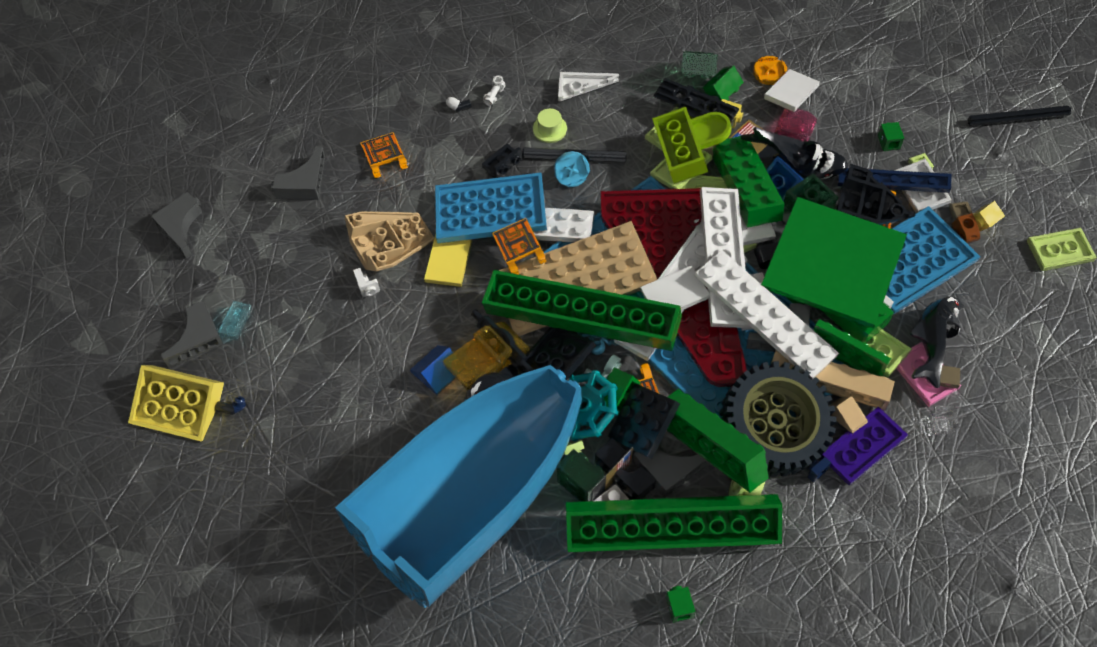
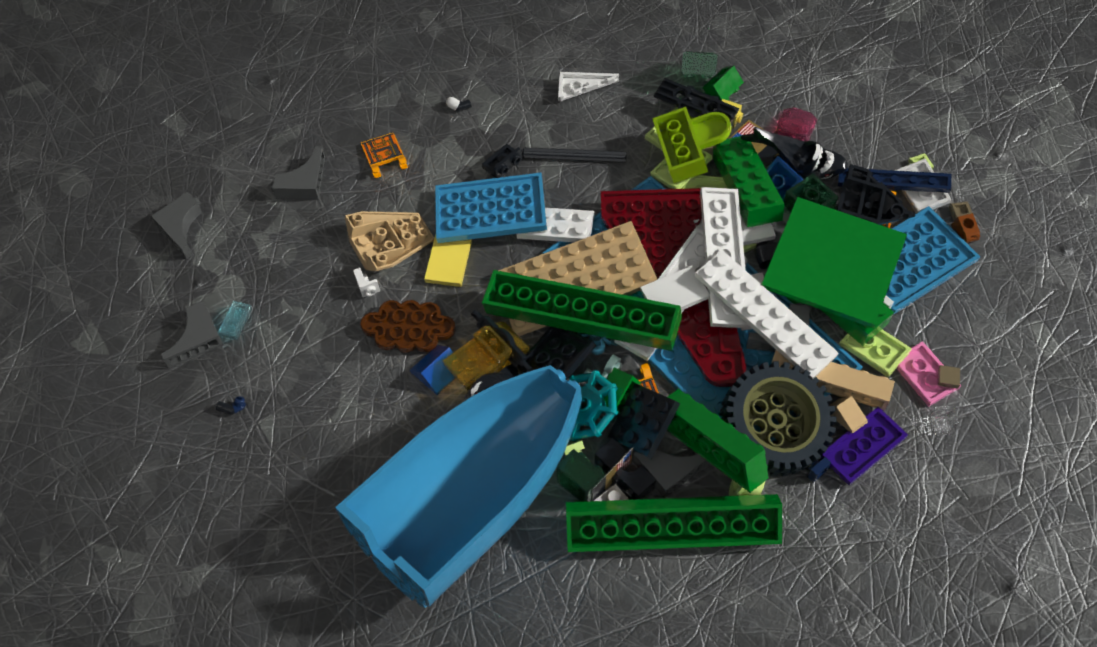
(174, 402): light yellow slope -> none
(408, 326): none -> reddish brown plate
(498, 86): white bar -> none
(518, 242): flag -> none
(549, 126): yellowish green piece -> none
(571, 169): medium azure tile -> none
(680, 604): green brick -> none
(769, 70): light orange tile -> none
(791, 90): white tile -> none
(852, 351): green plate -> none
(890, 136): green brick -> none
(933, 333): black piece -> none
(988, 215): light yellow brick -> none
(1019, 115): black axle -> none
(1061, 249): yellowish green tile -> none

